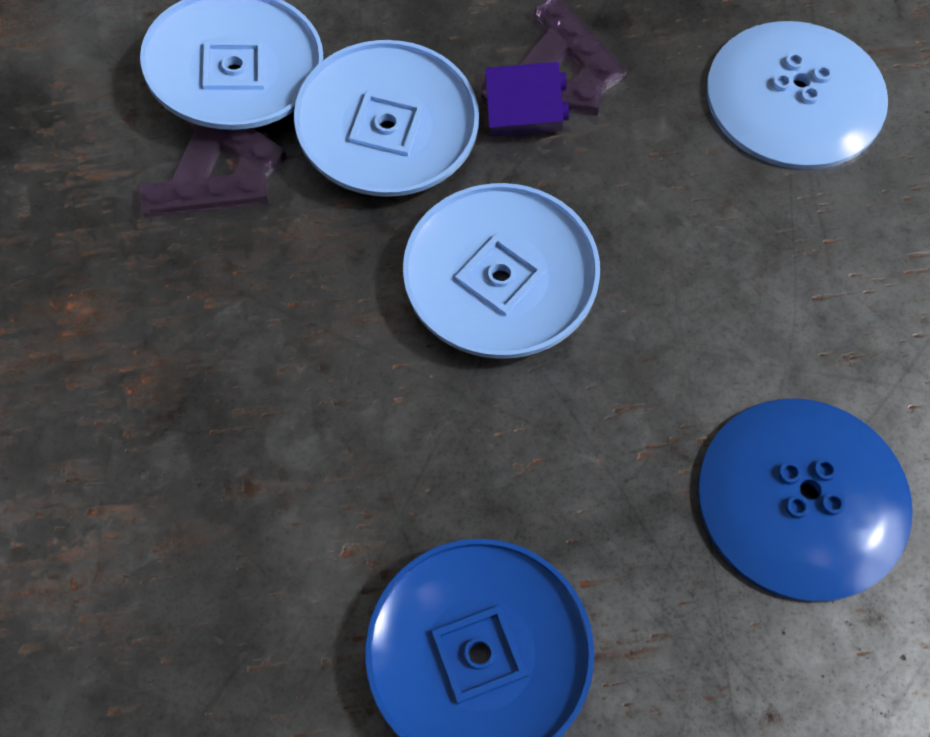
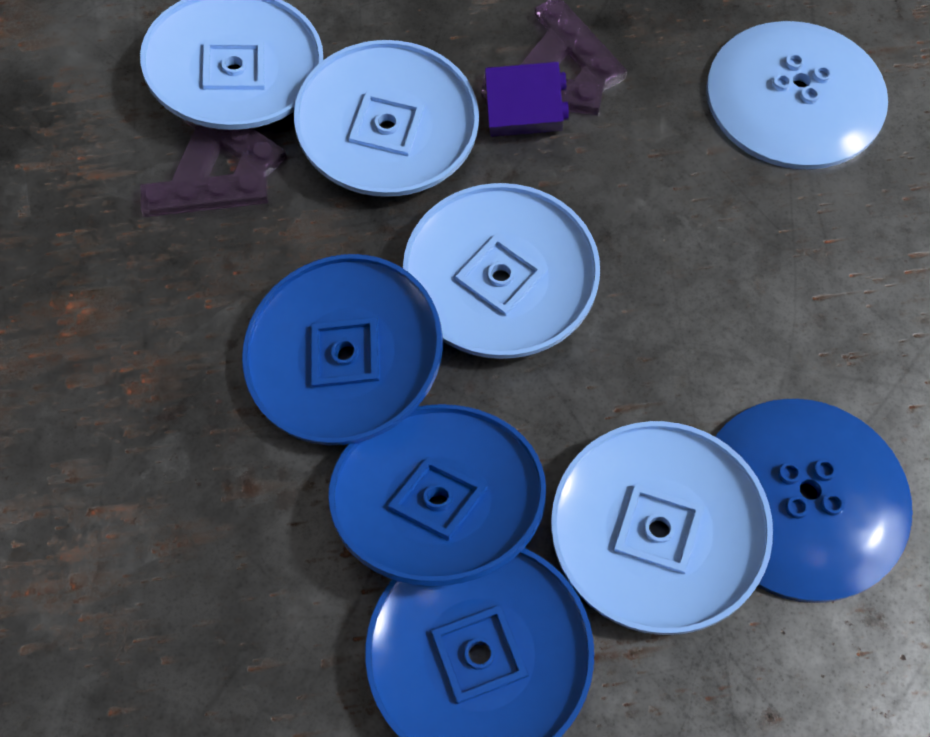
(316, 313): none -> blue dish
(446, 450): none -> blue dish
(693, 485): none -> light blue dish

